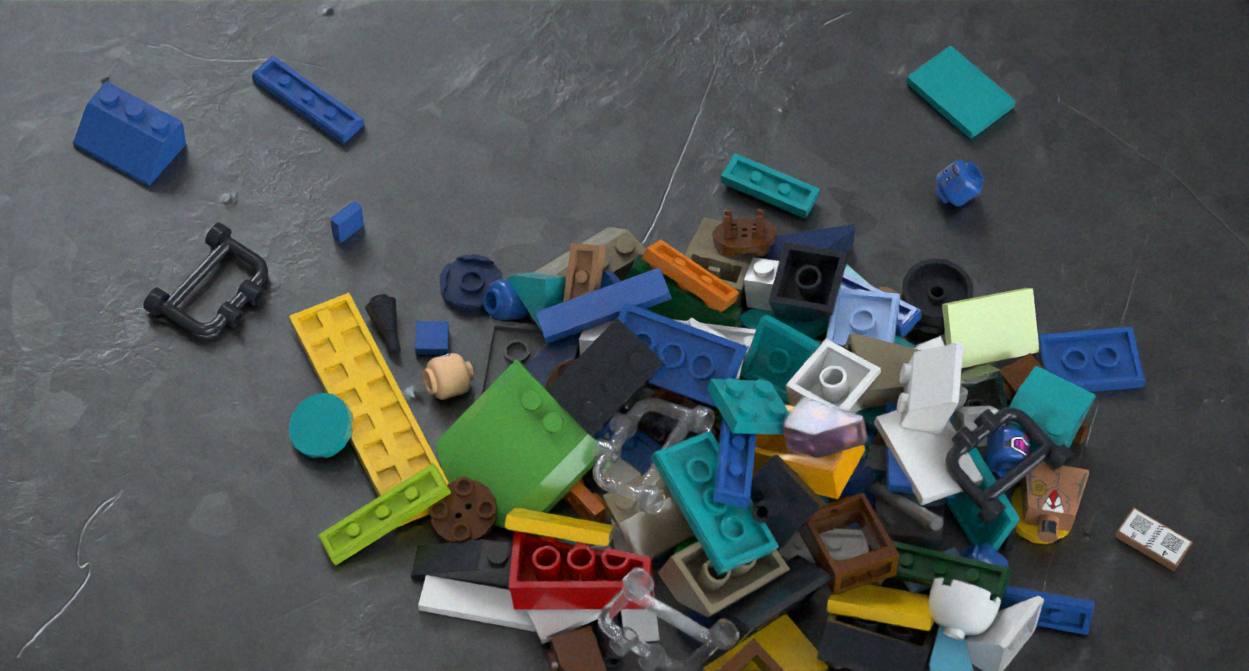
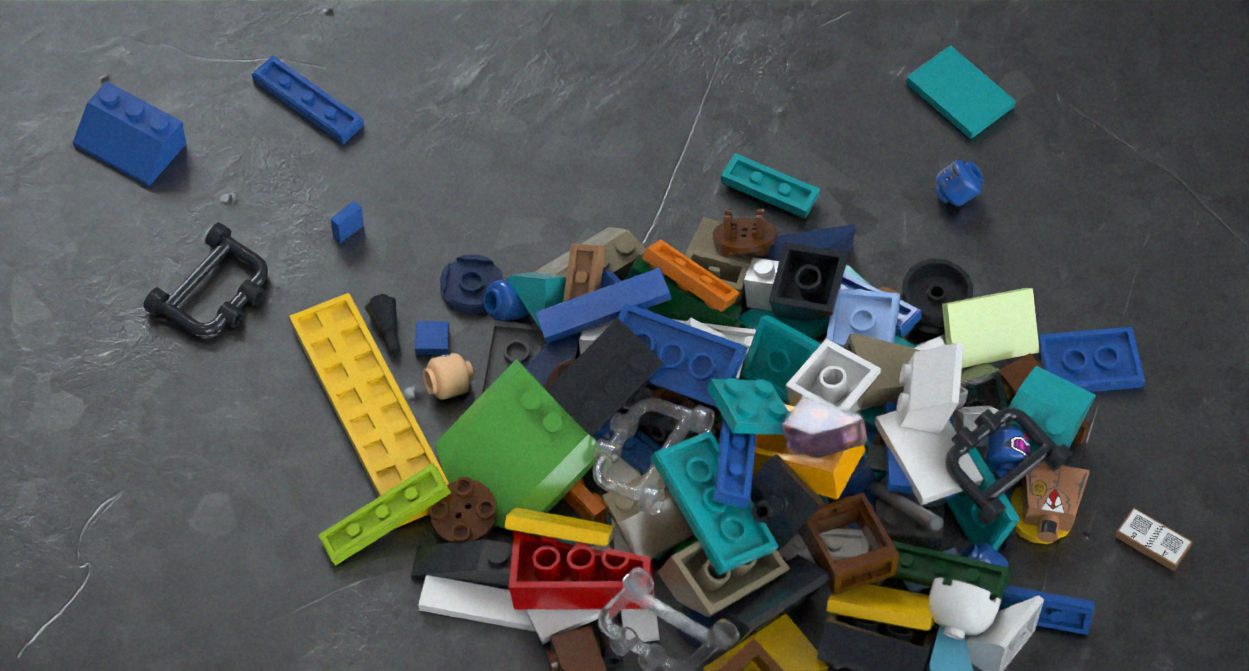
(321, 425): teal tile -> none

